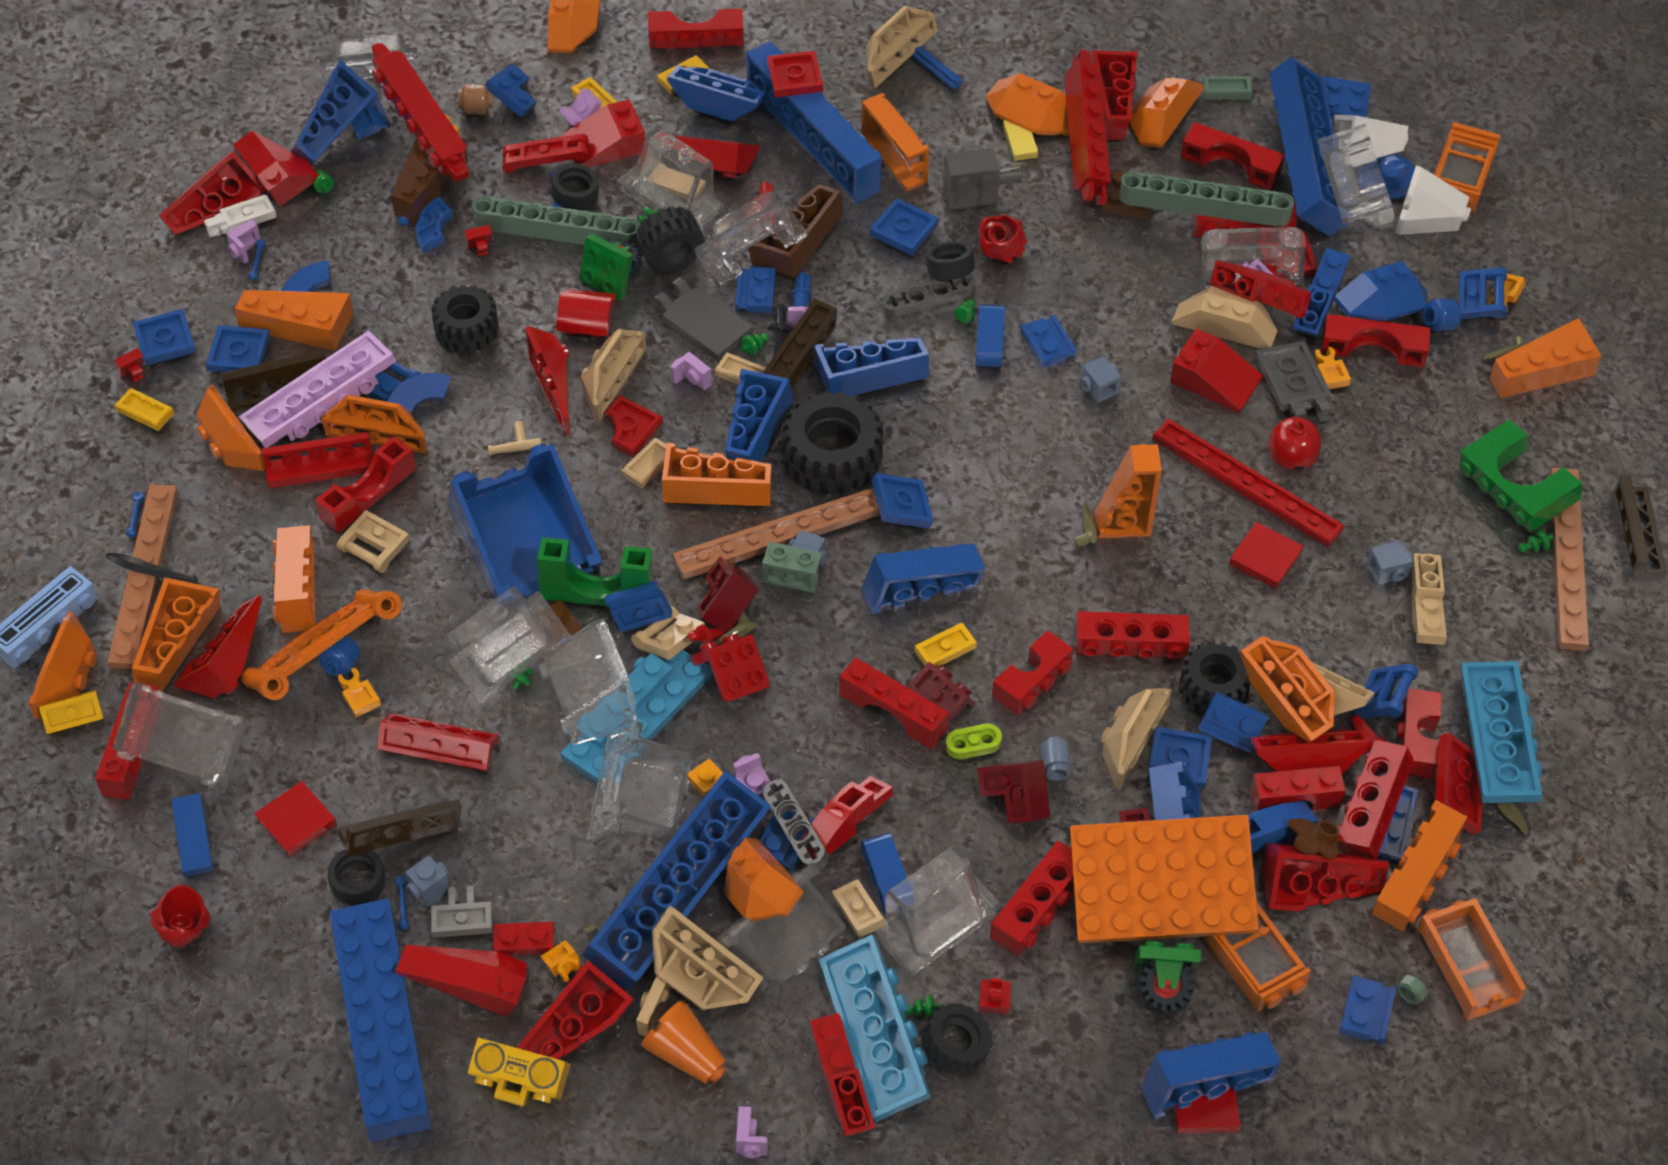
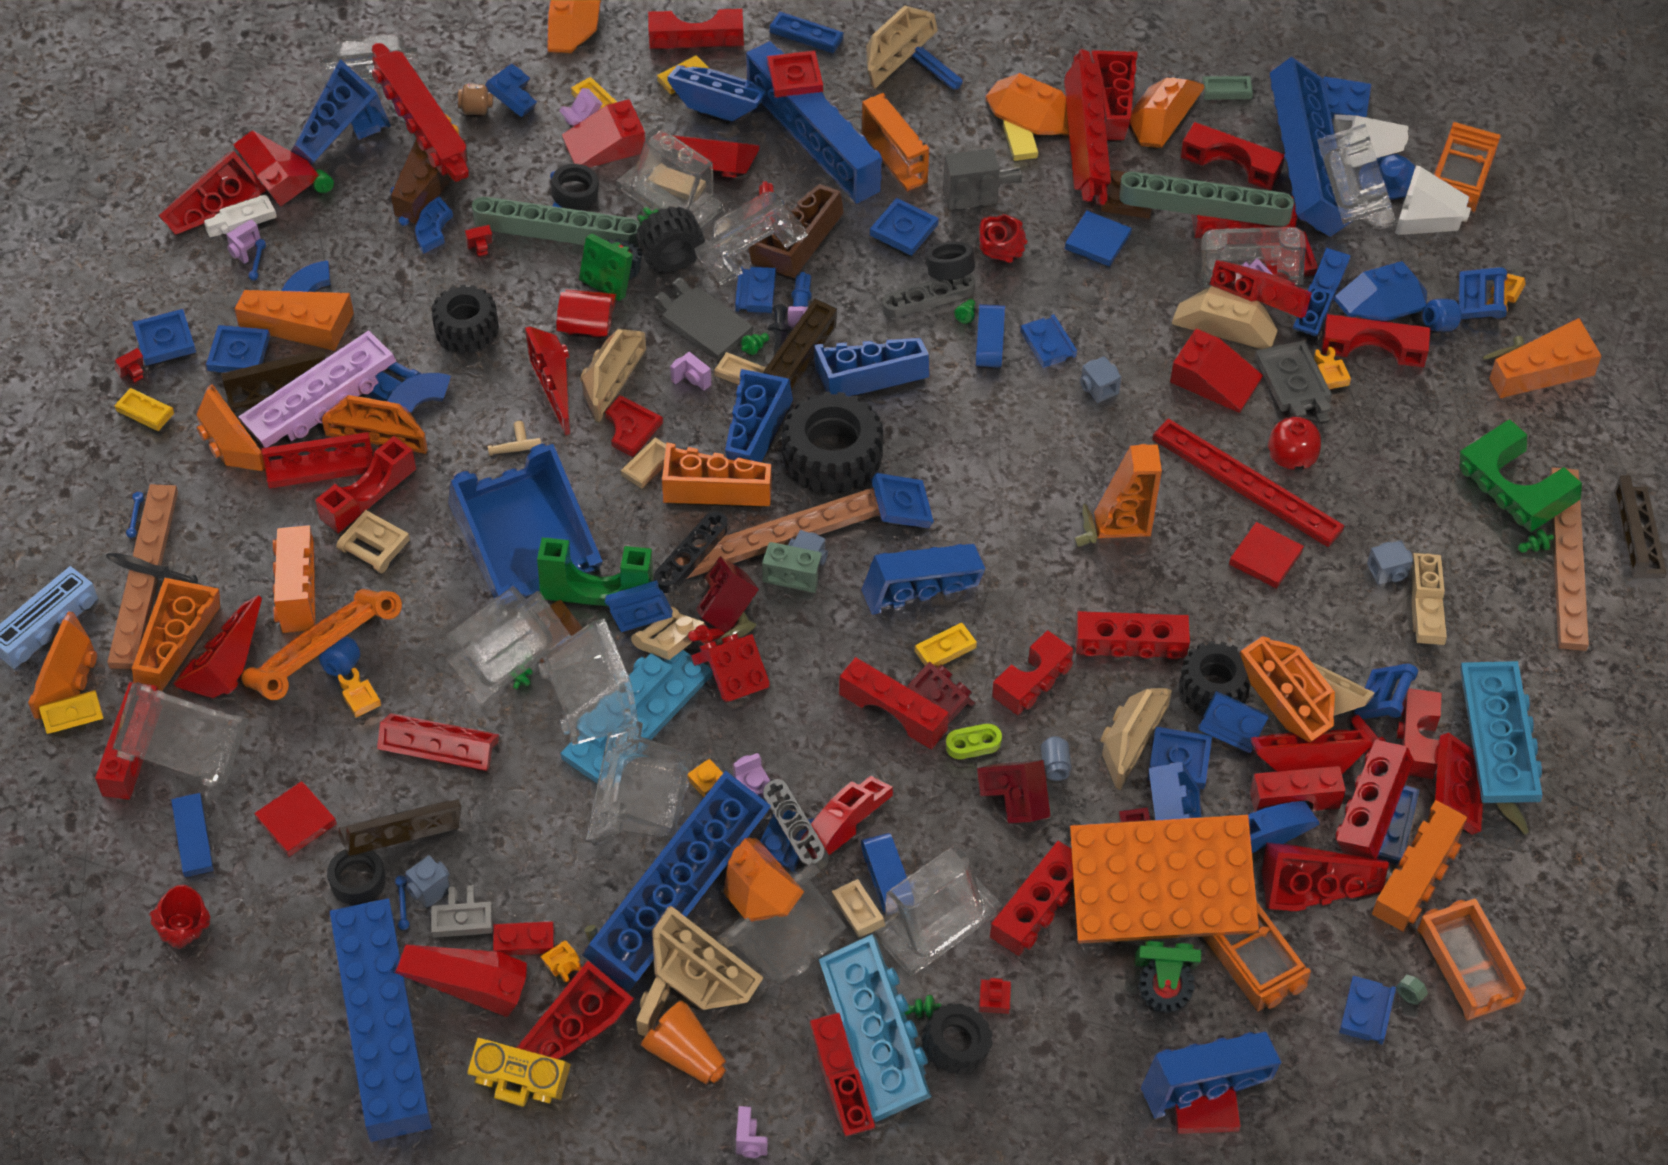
(545, 152): red plate -> none
(688, 550): none -> black beam
(806, 32): none -> blue tile
(1098, 238): none -> blue tile
(1315, 837): reddish brown plate -> none

